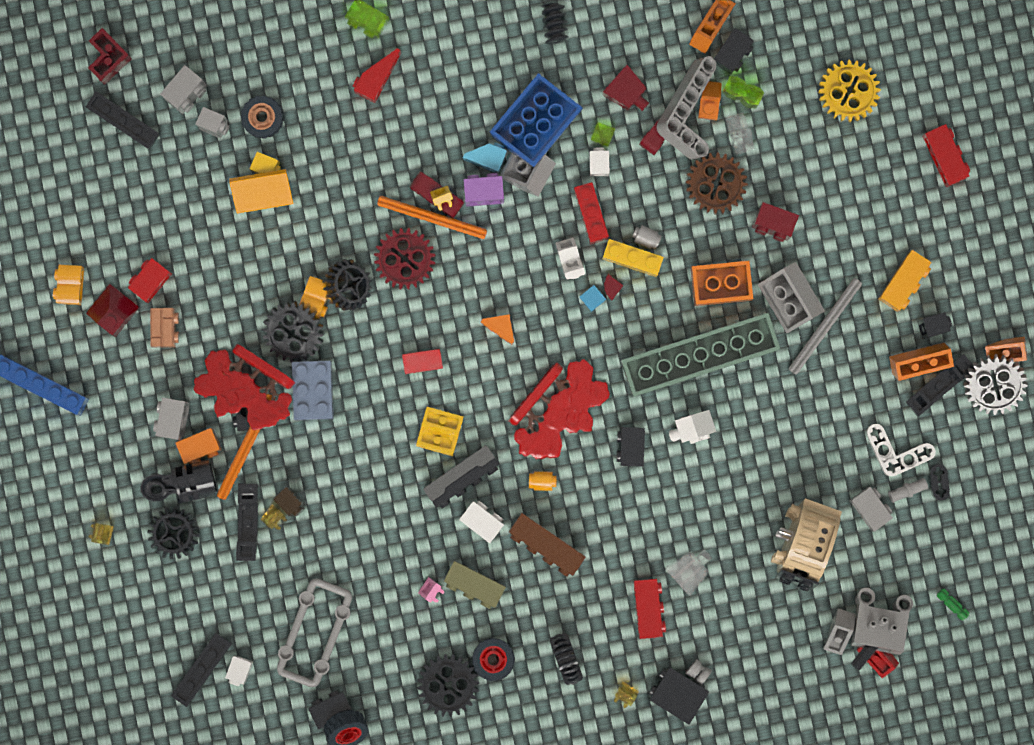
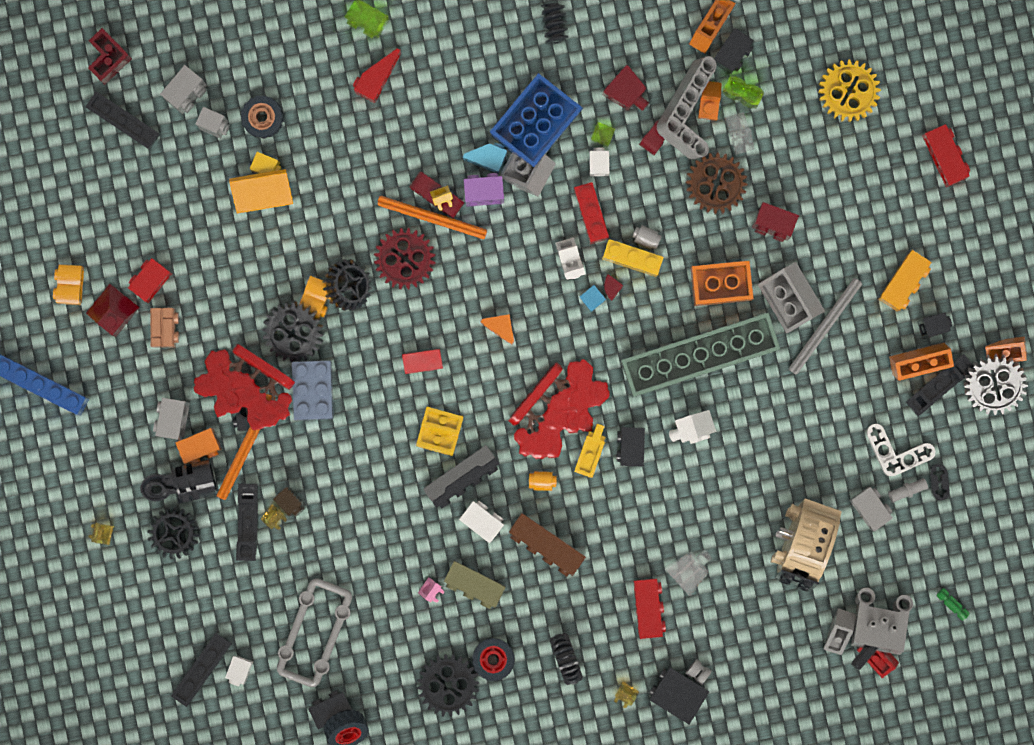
(590, 452): none -> yellow hinge

